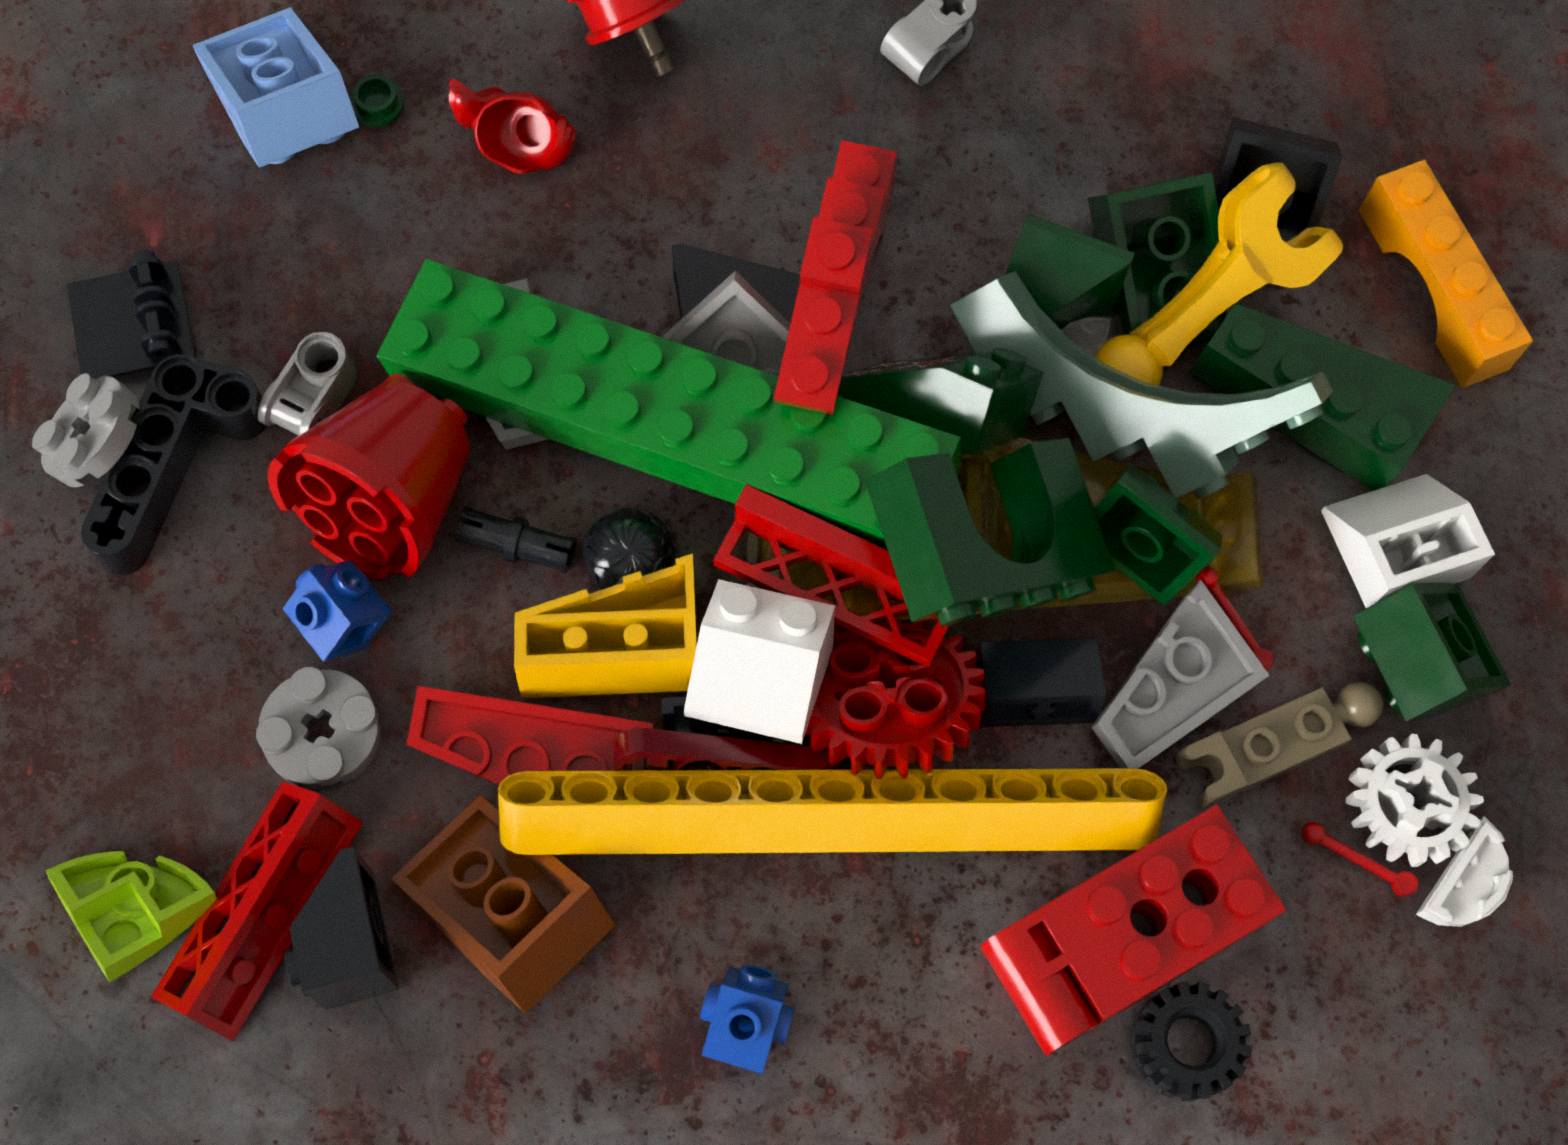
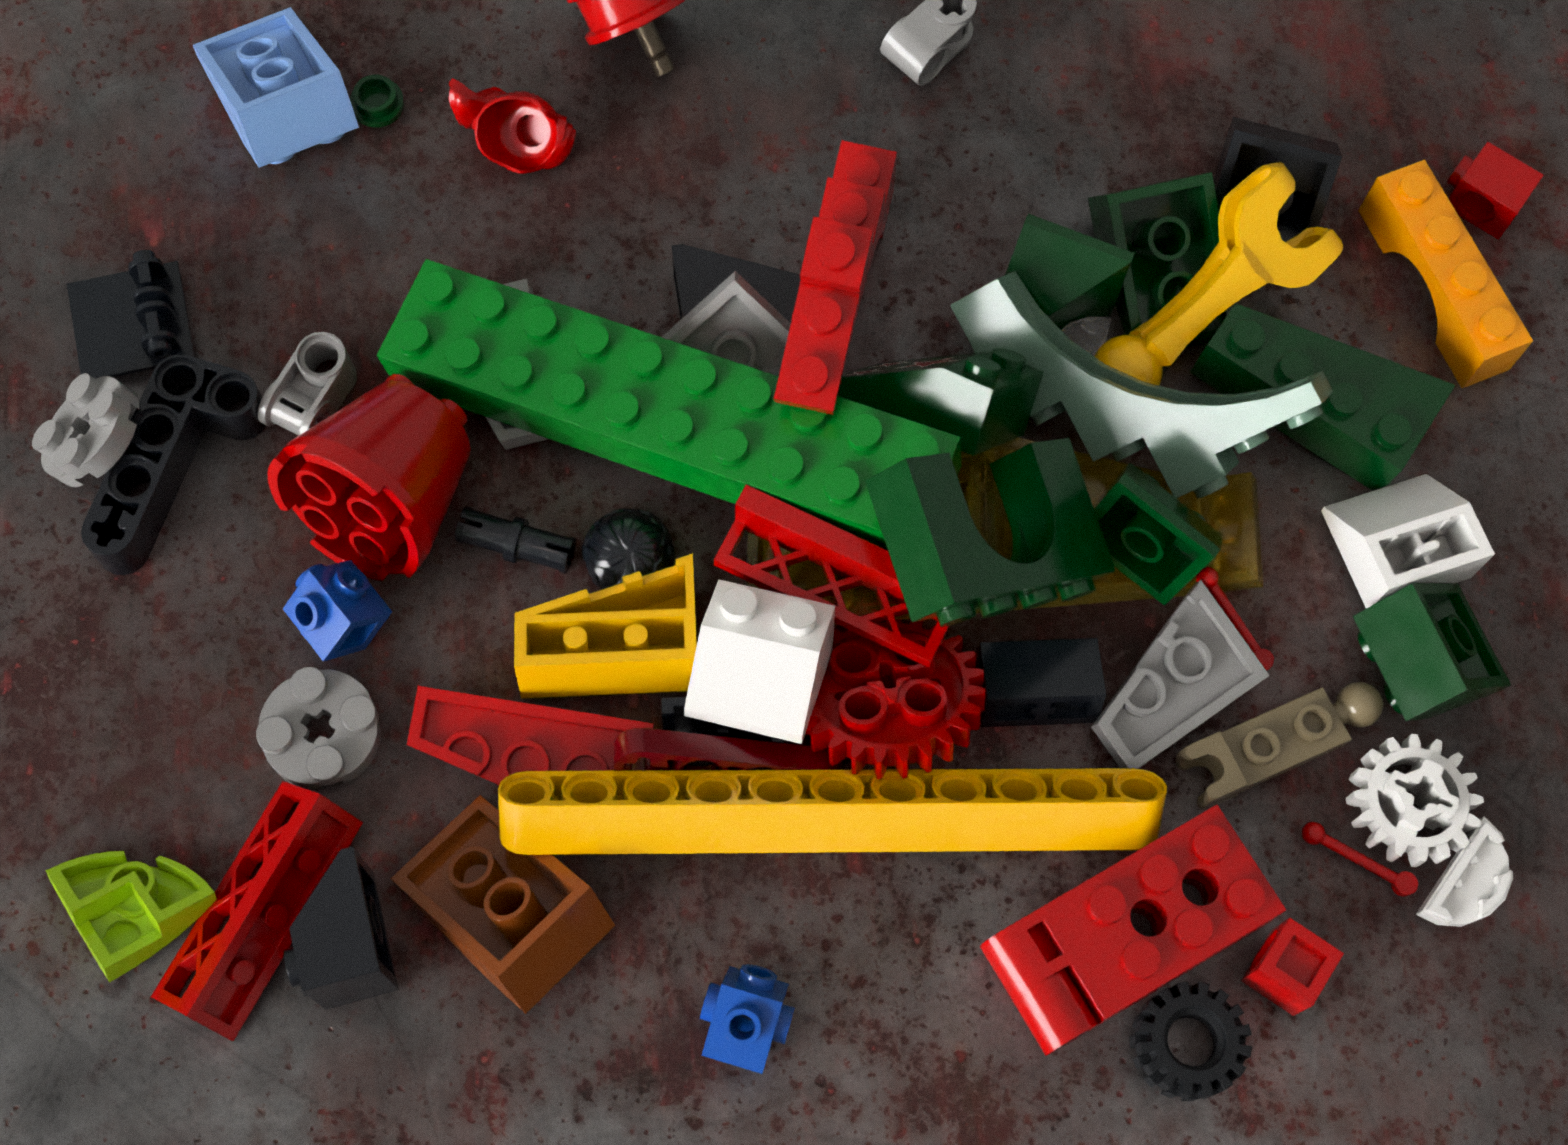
(1292, 967): none -> red brick
(1491, 189): none -> red brick

